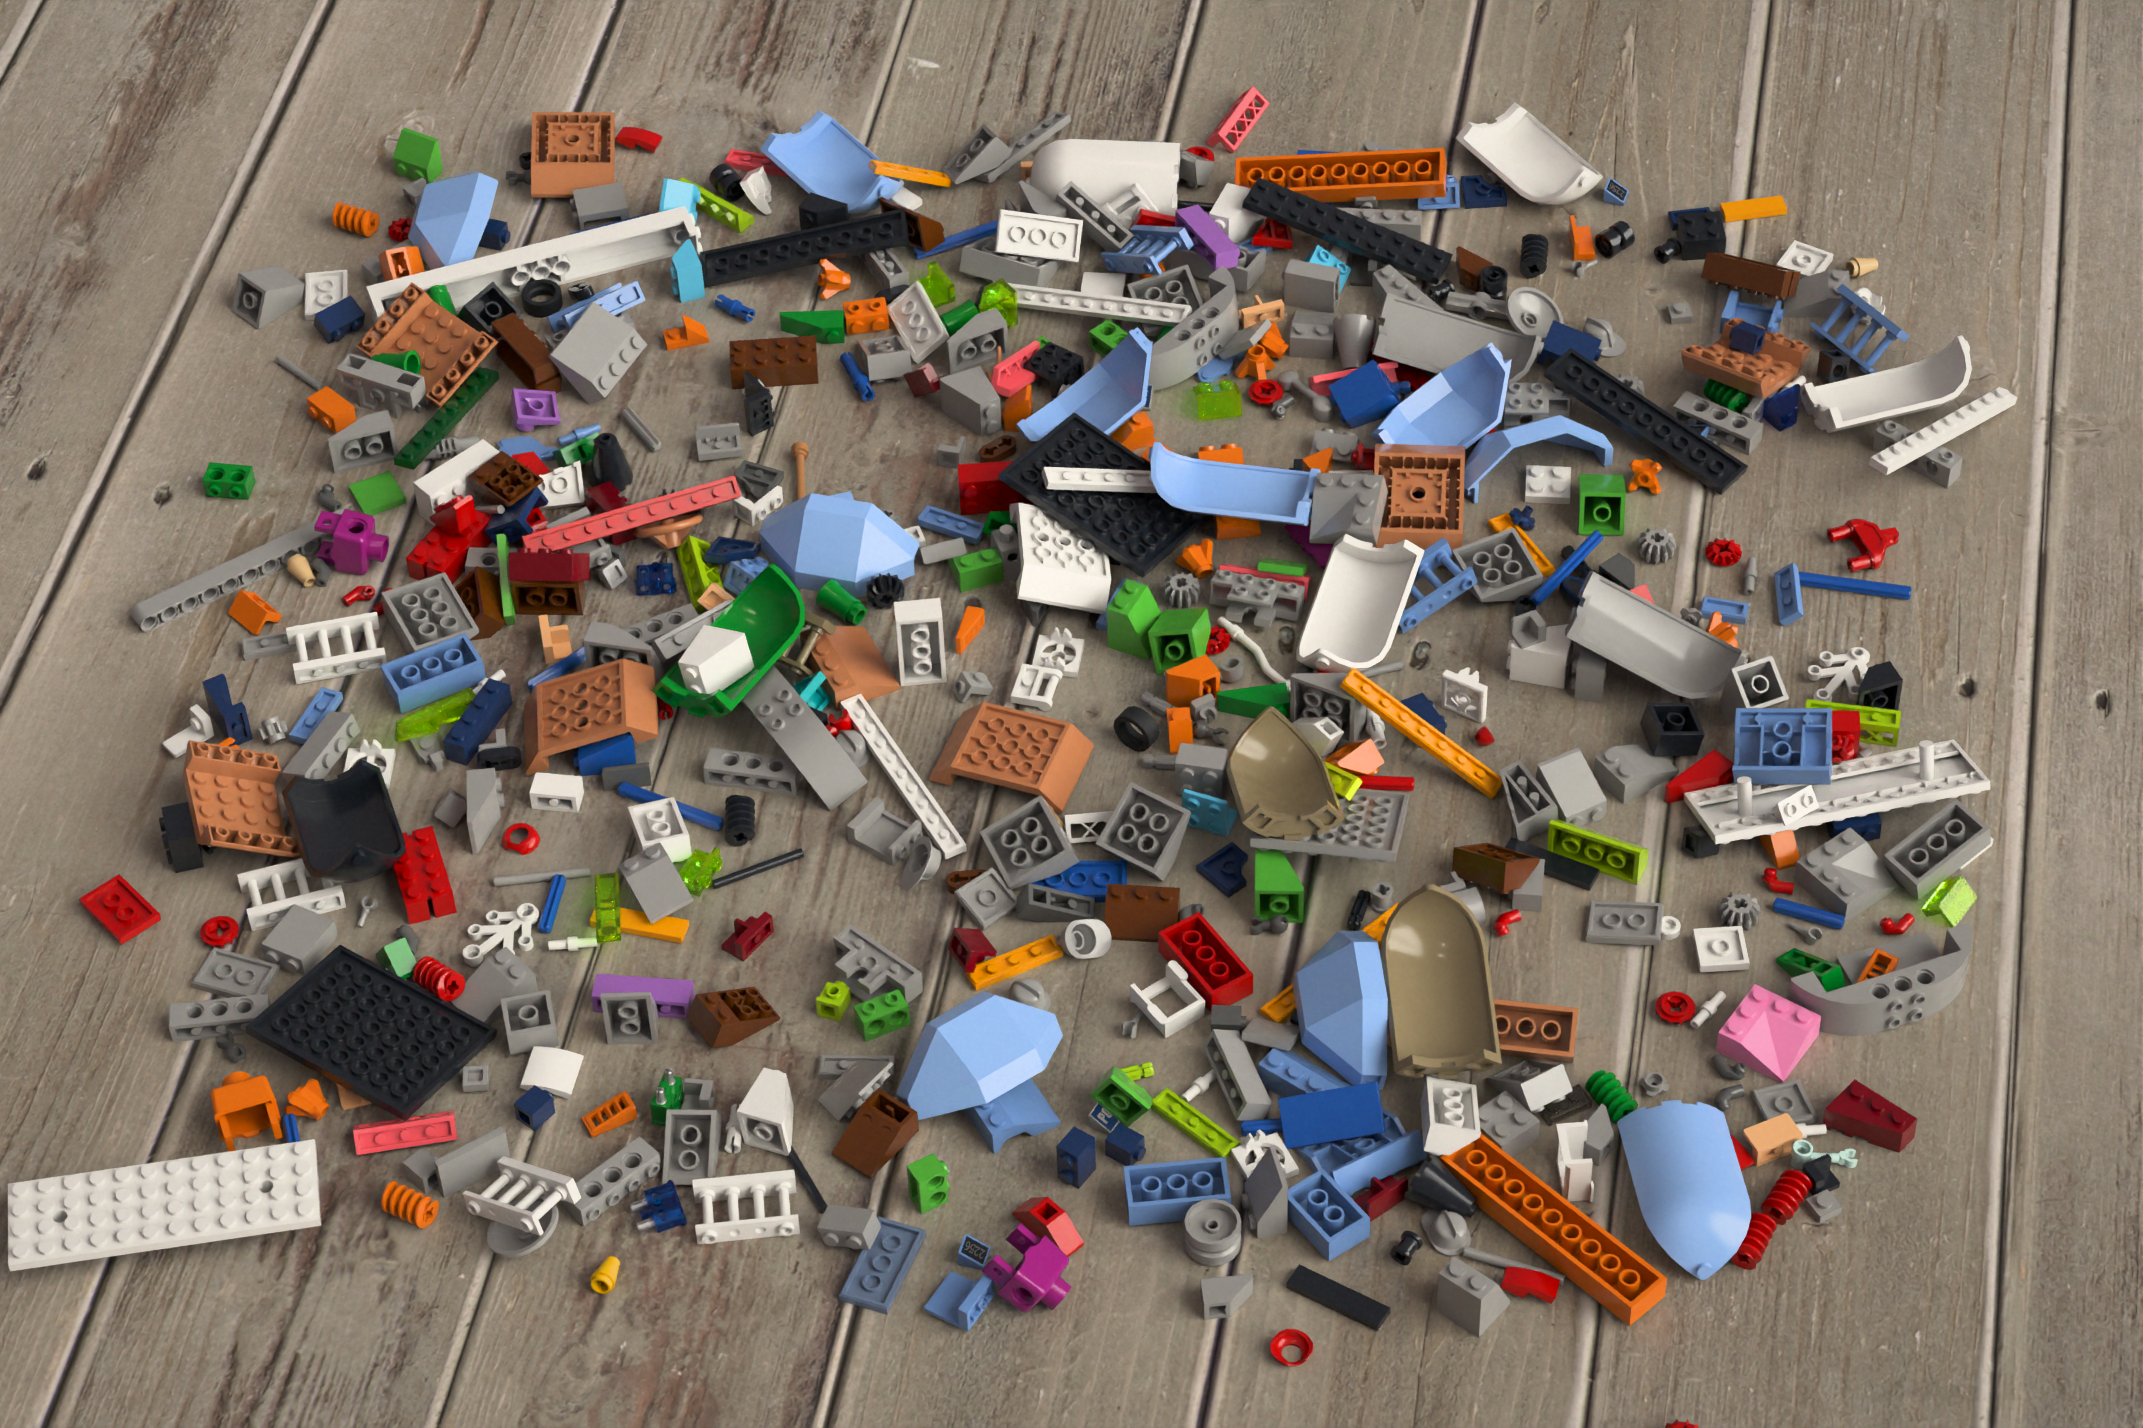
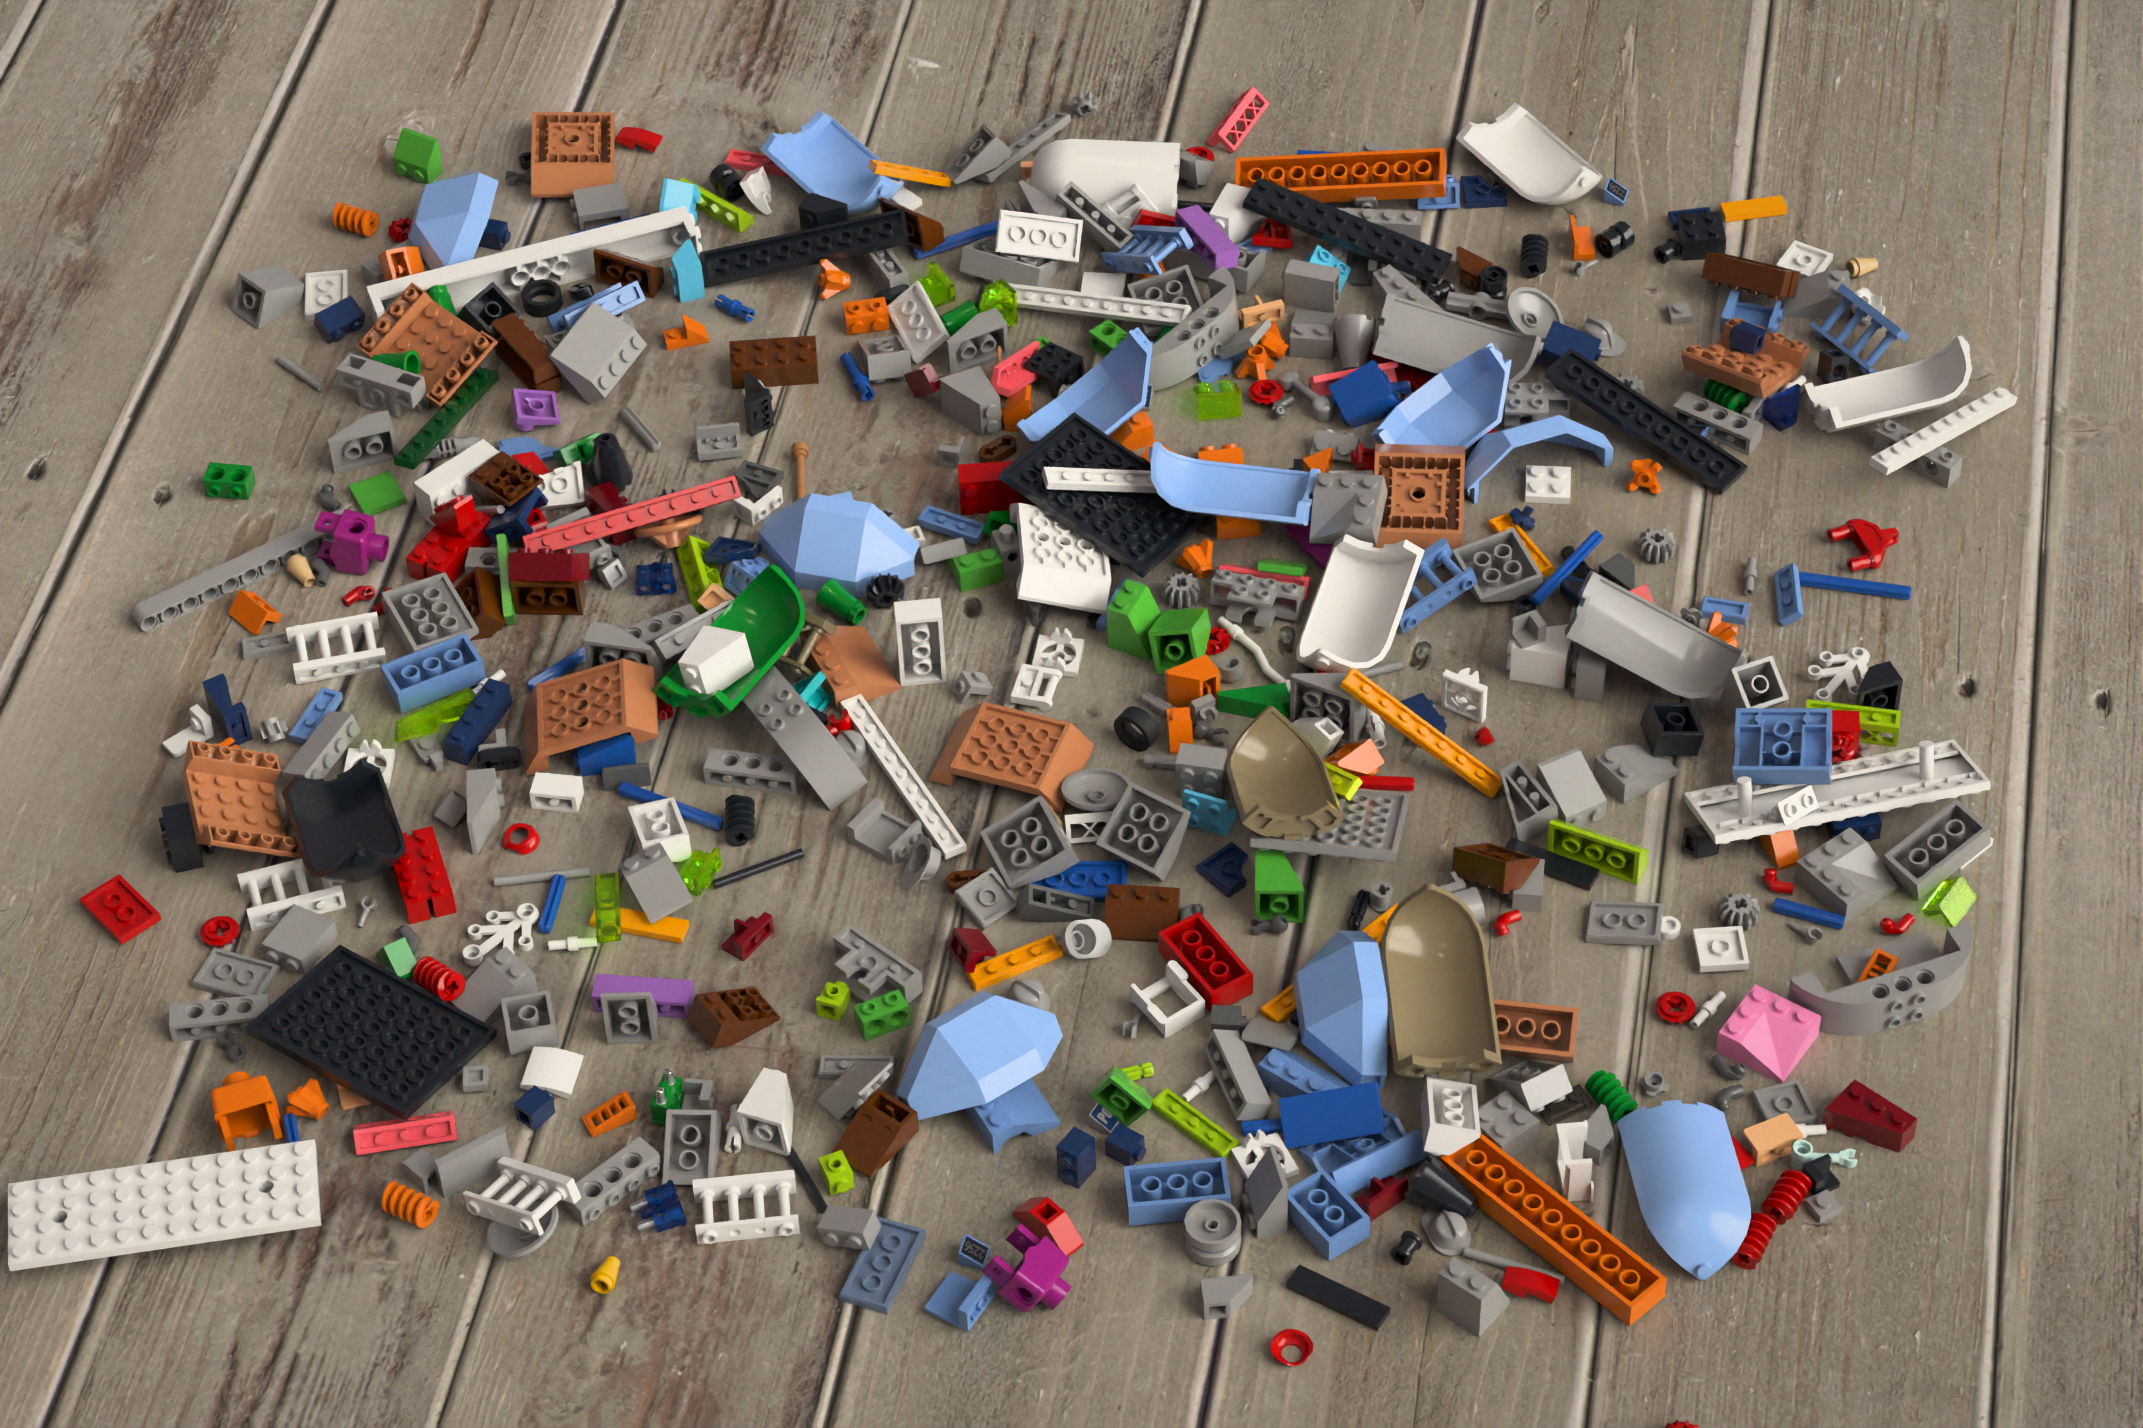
(331, 410): orange brick -> none
(413, 191): light grey panel -> none
(555, 640): light nougat panel -> none
(578, 433): medium blue bar -> none
(615, 268): none -> reddish brown slope
(825, 325): green slope -> none
(836, 1172): none -> lime brick
(928, 1183): bright green brick -> none
(970, 625): orange slope -> none
(1085, 103): none -> light grey gear
(1094, 789): none -> light grey dish
(1601, 504): bright green slope -> none
(1706, 773): red slope -> none
(1724, 558): red gear -> none
(1799, 962): green slope -> none

